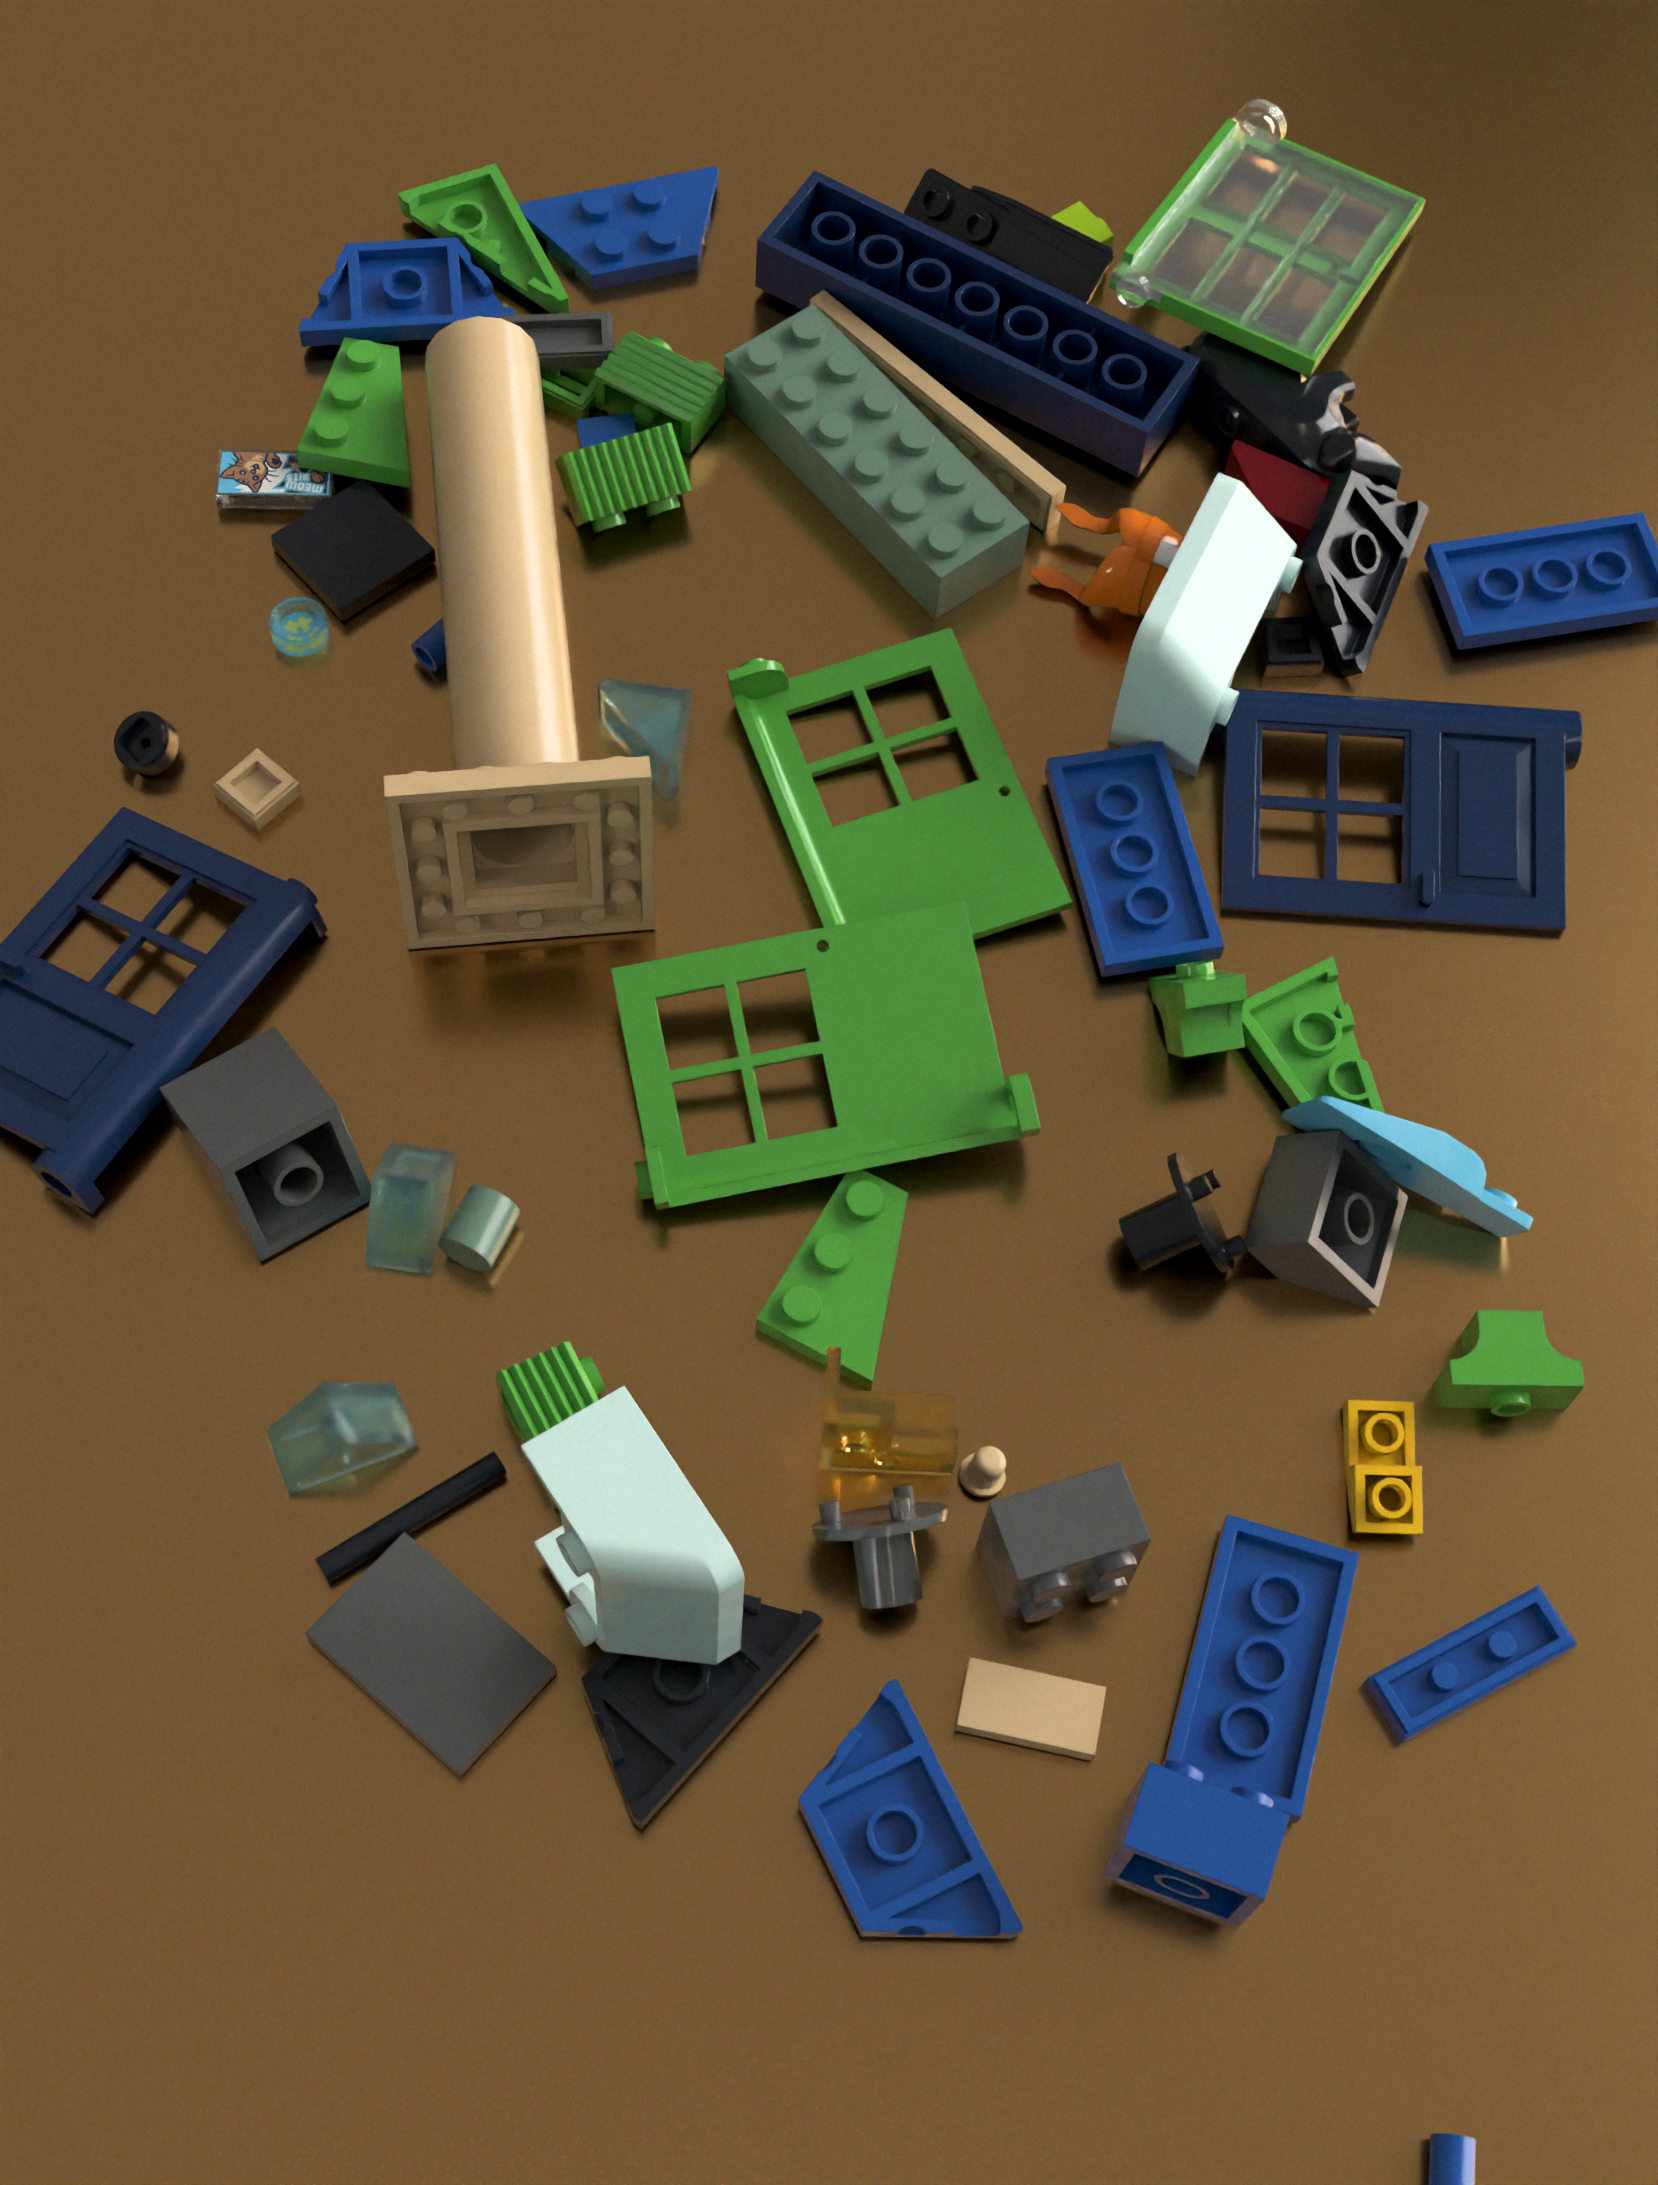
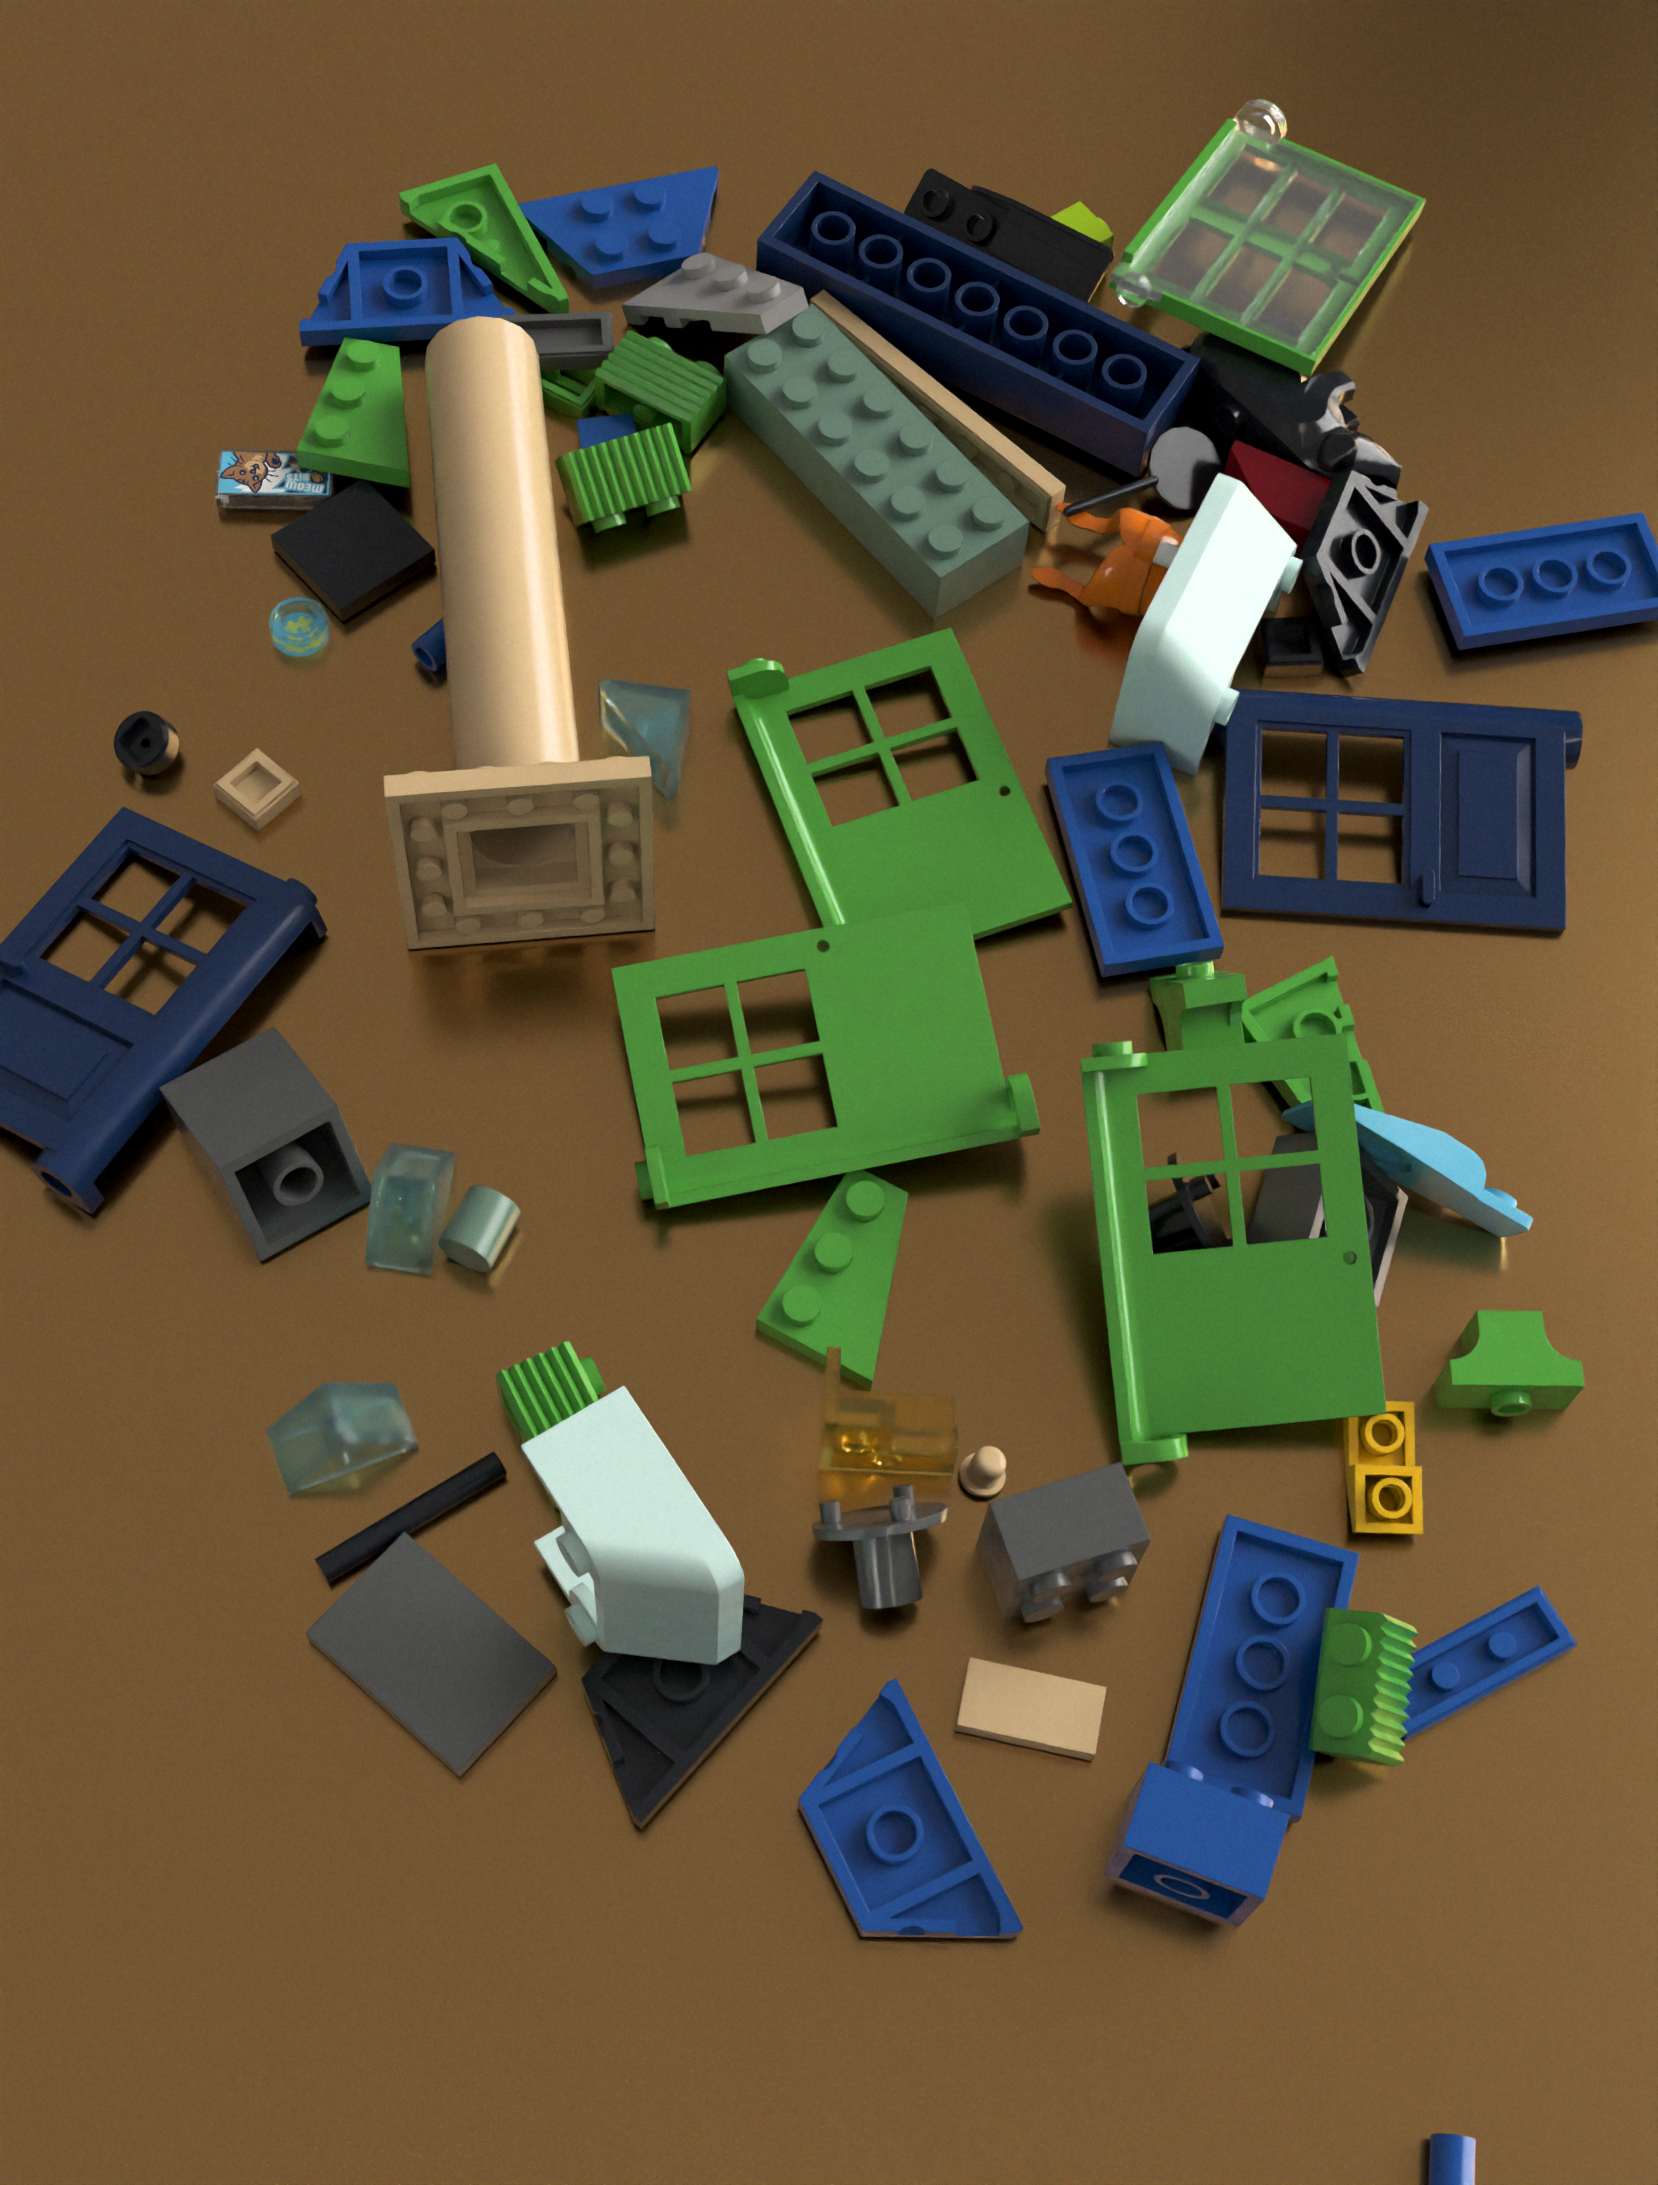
(721, 293): none -> light grey wing
(1179, 470): none -> piece
(1242, 1326): none -> bright green door
(1362, 1687): none -> bright green brick

